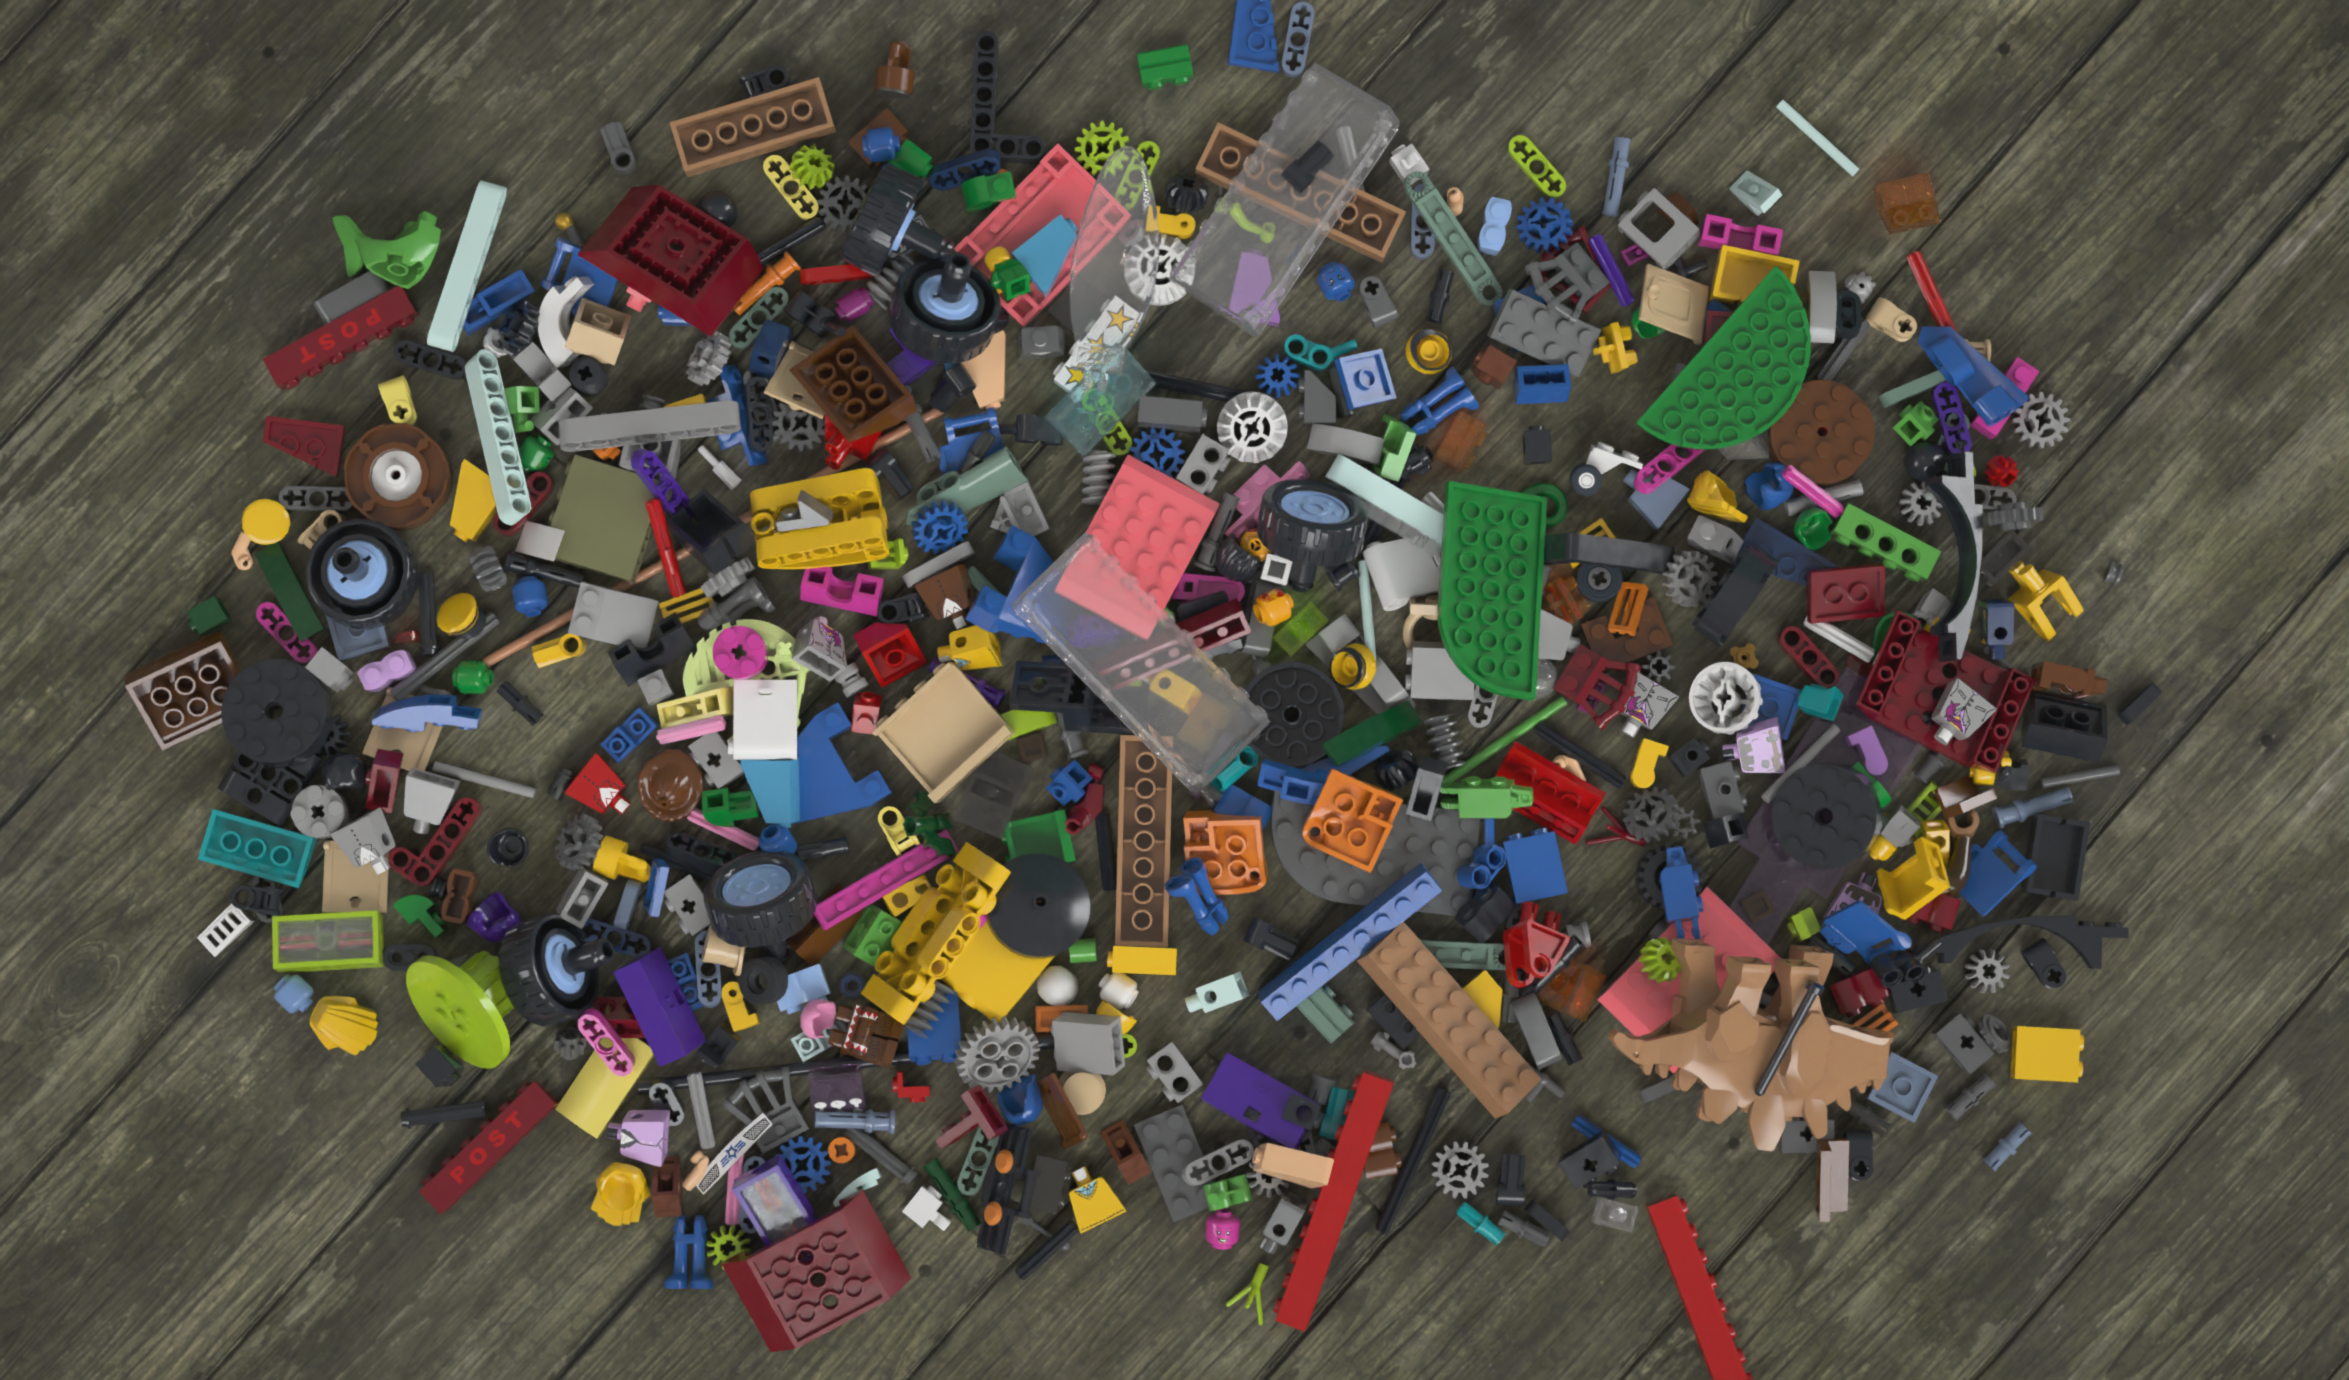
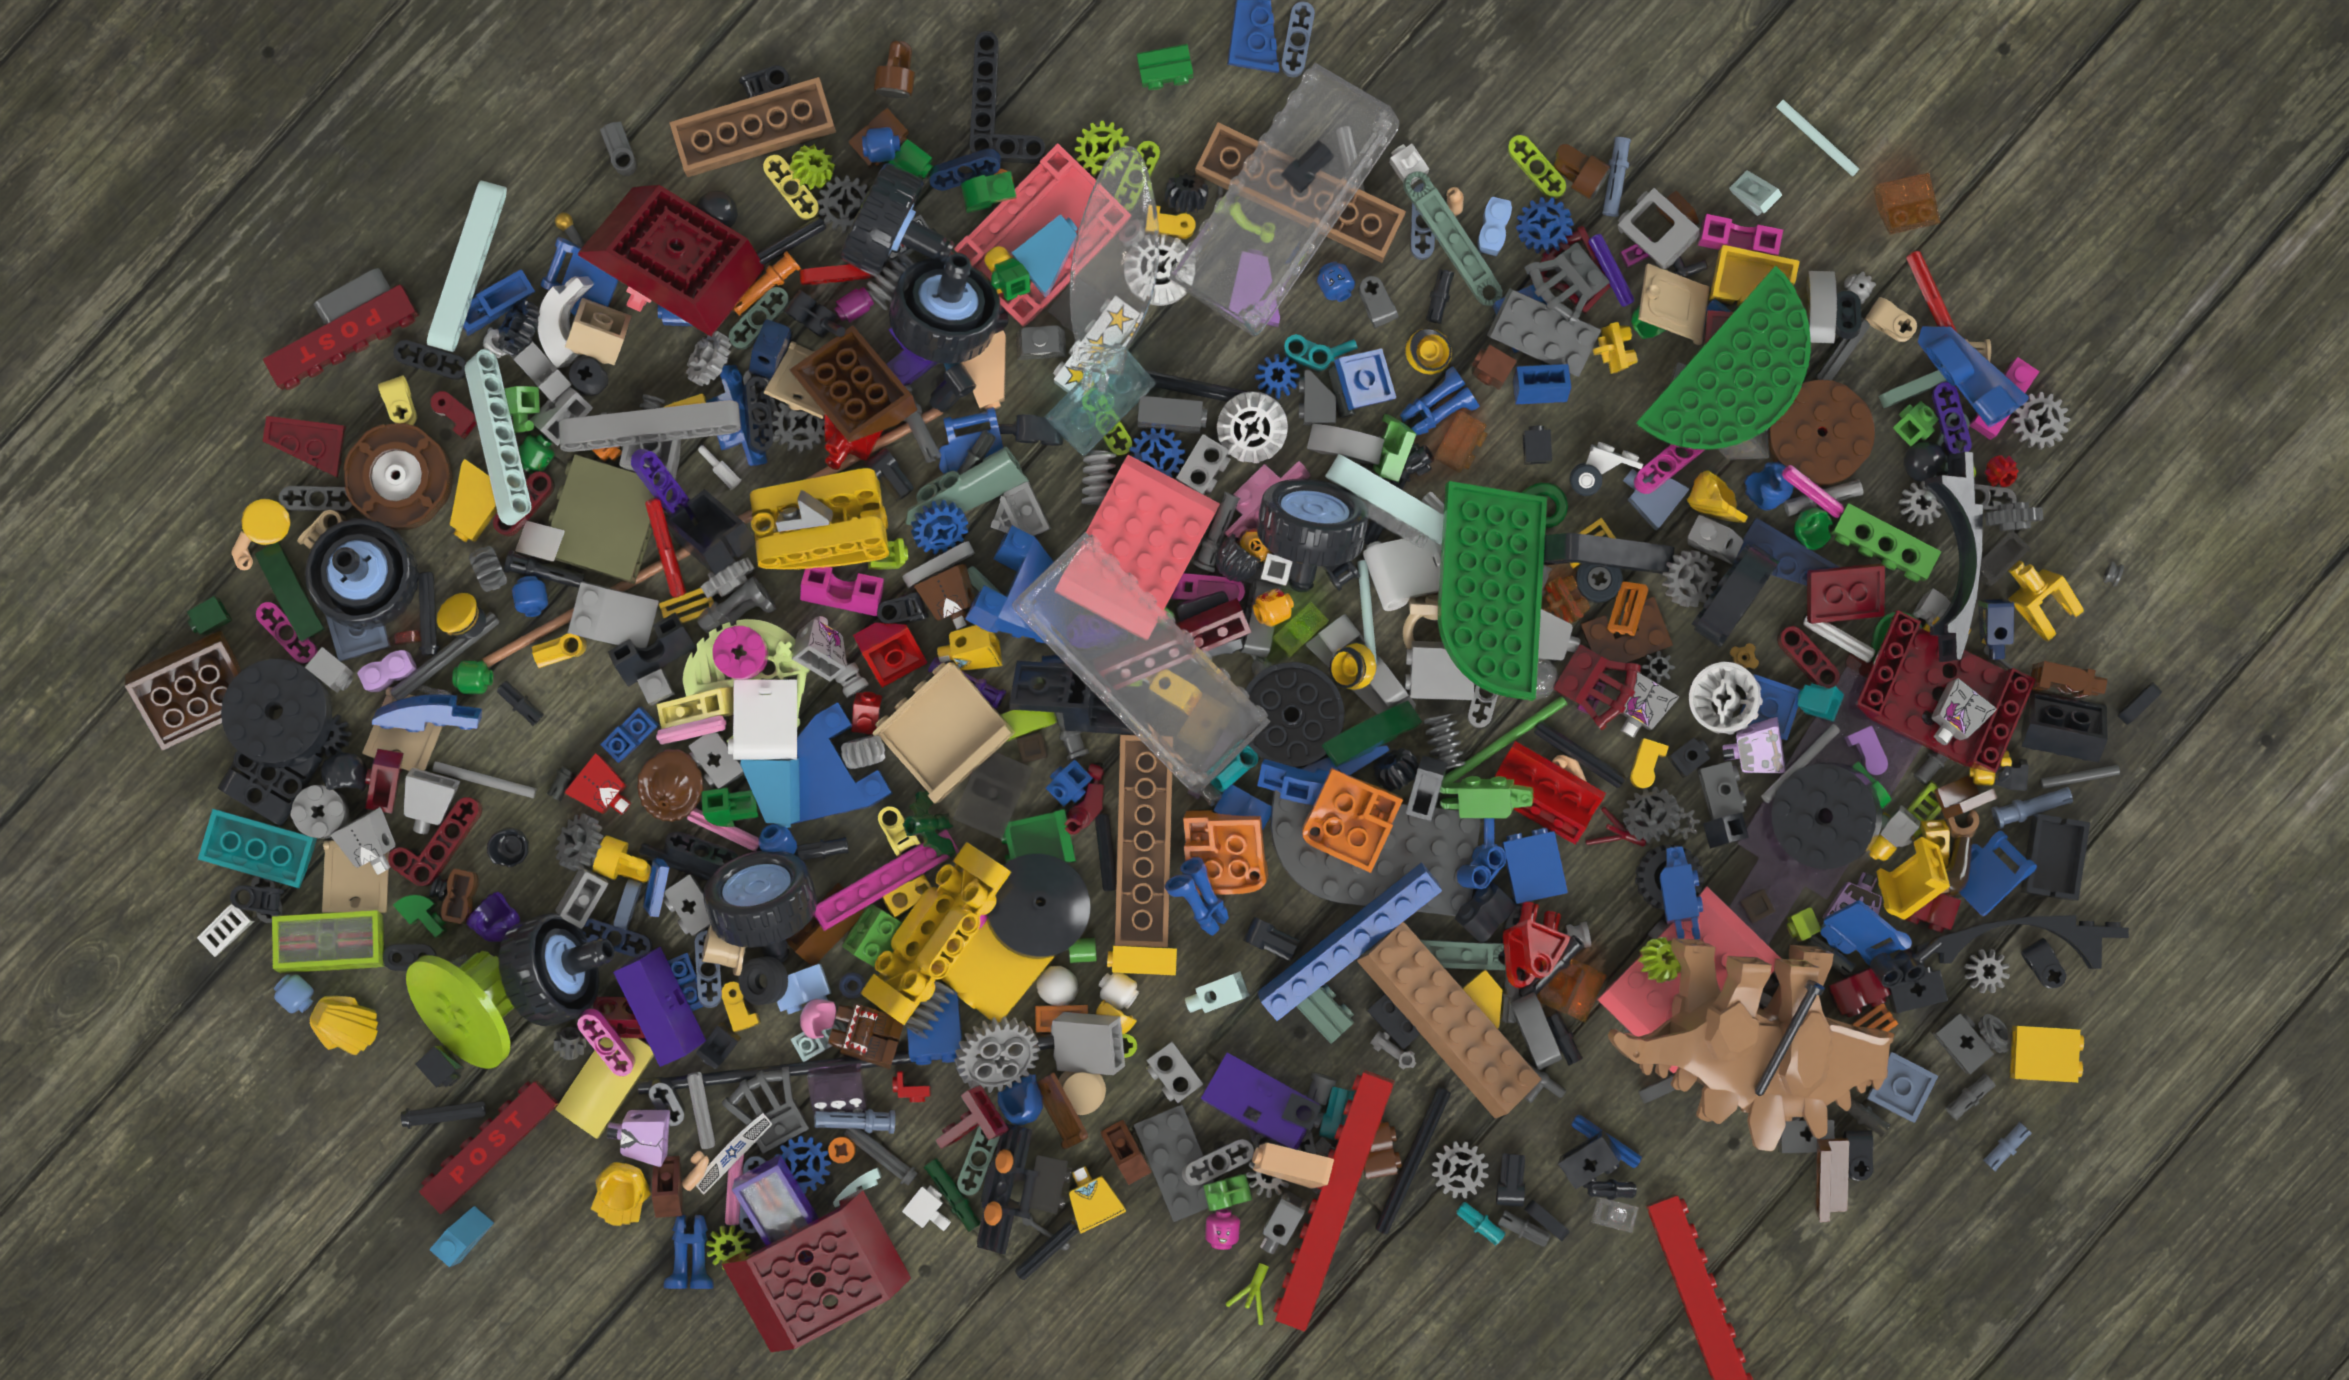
(396, 260): bright green hips -> none
(449, 407): none -> dark red leg
(461, 1237): none -> dark azure slope
(863, 752): none -> light grey gear
(1584, 172): none -> reddish brown piece

